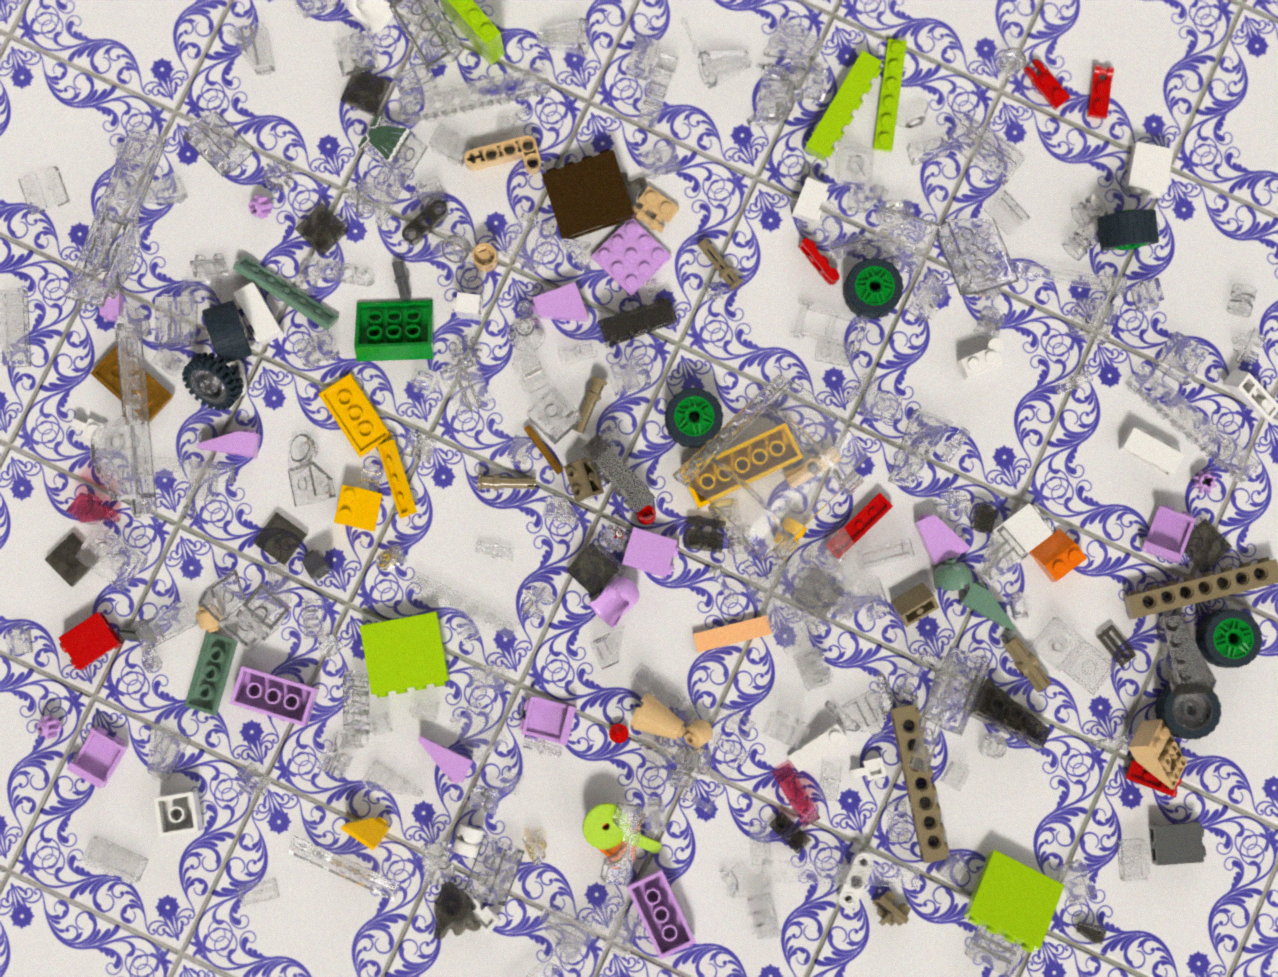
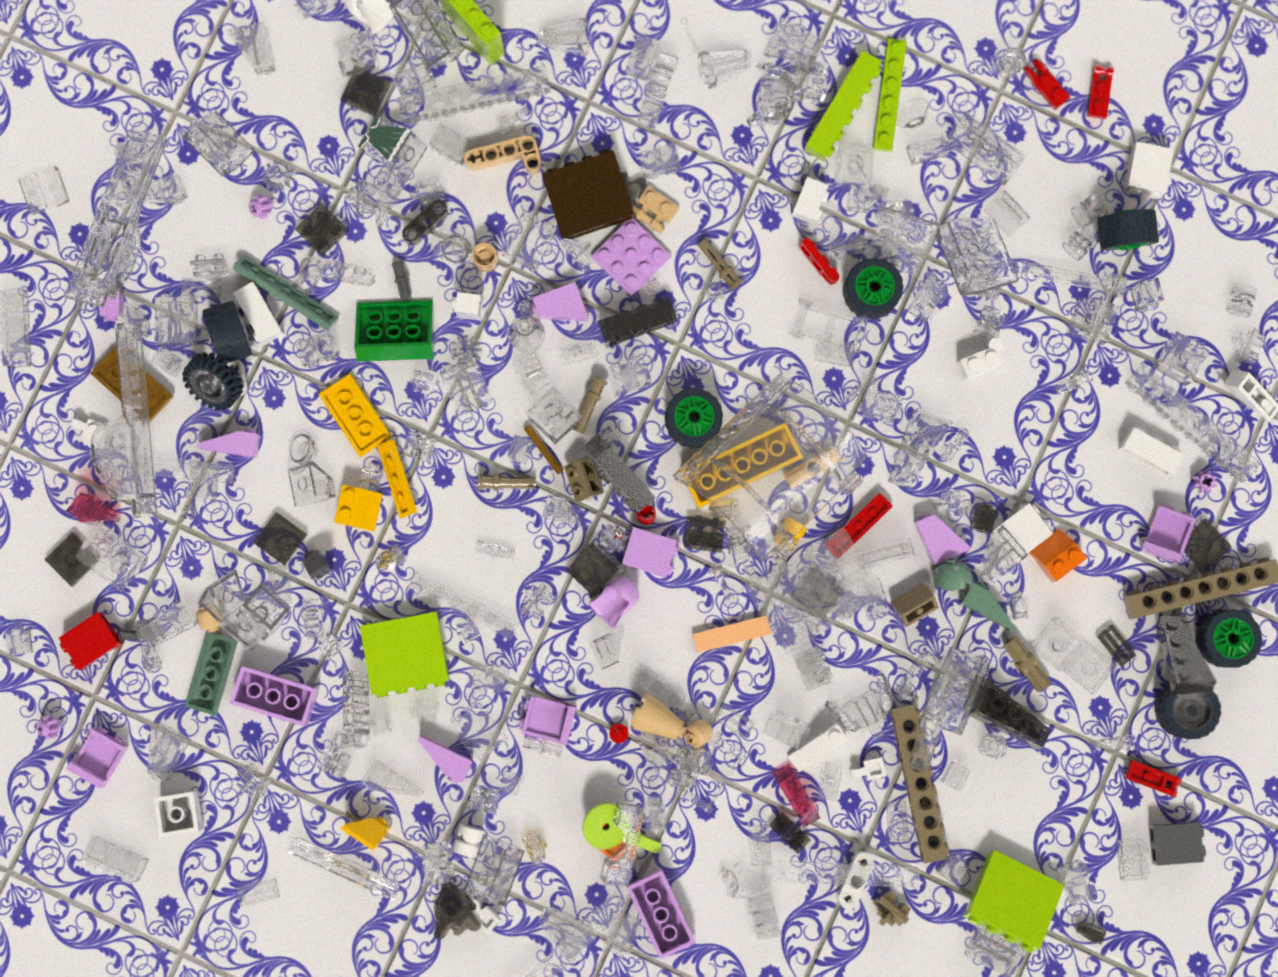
(1158, 752): tan slope -> none

